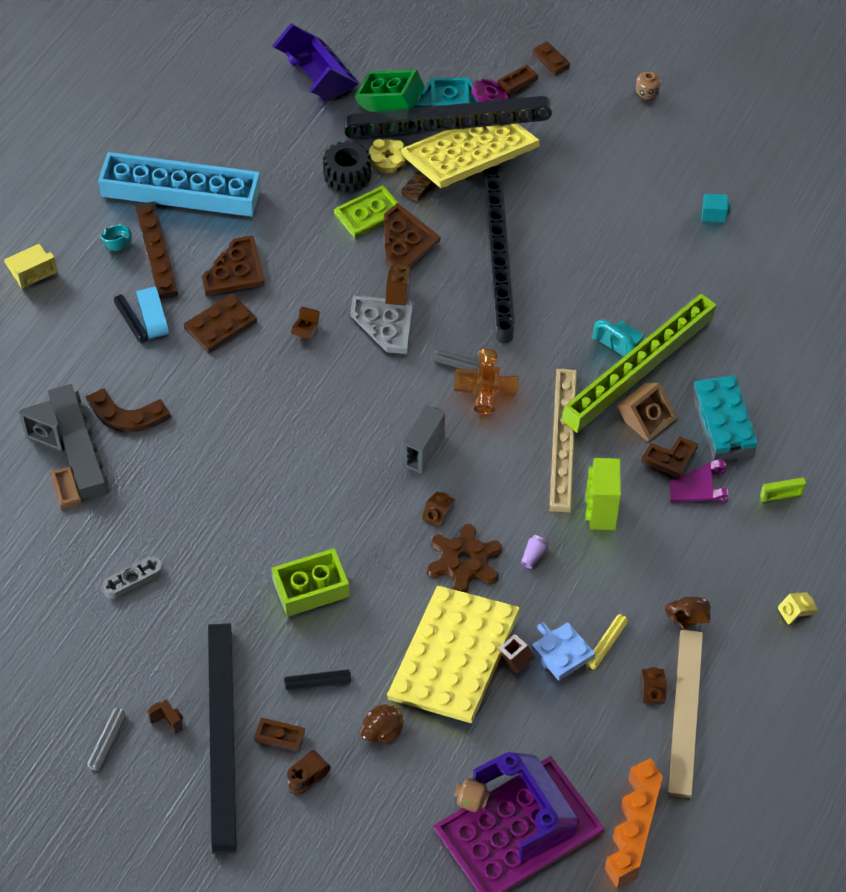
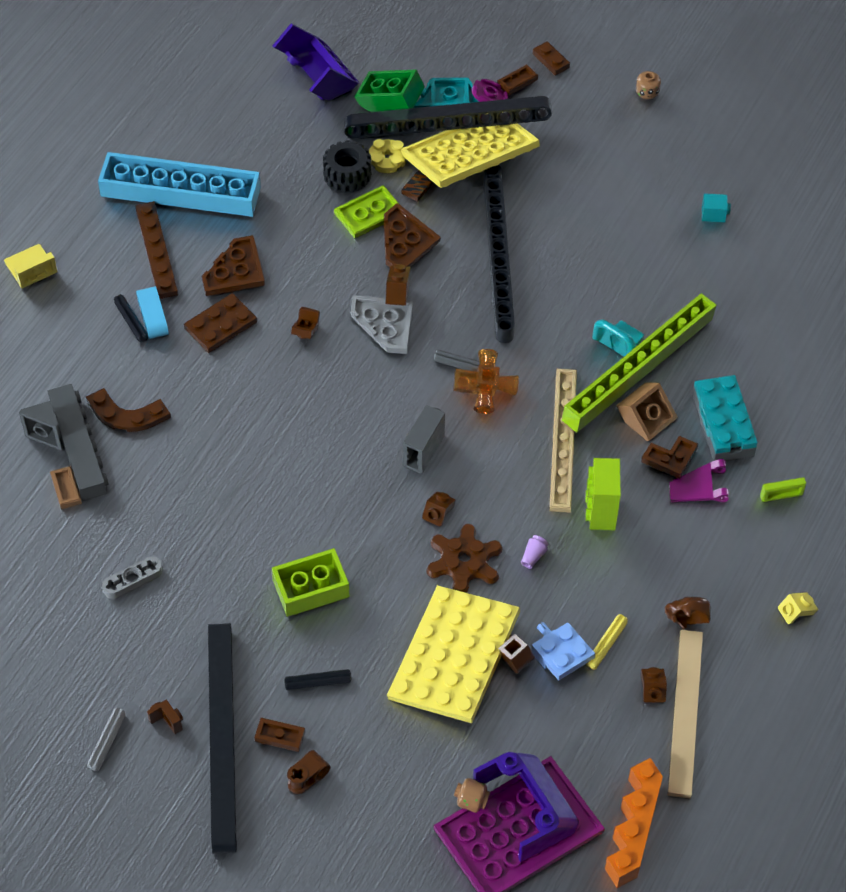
(116, 237): teal hair -> none
(382, 724): reddish brown hair -> none

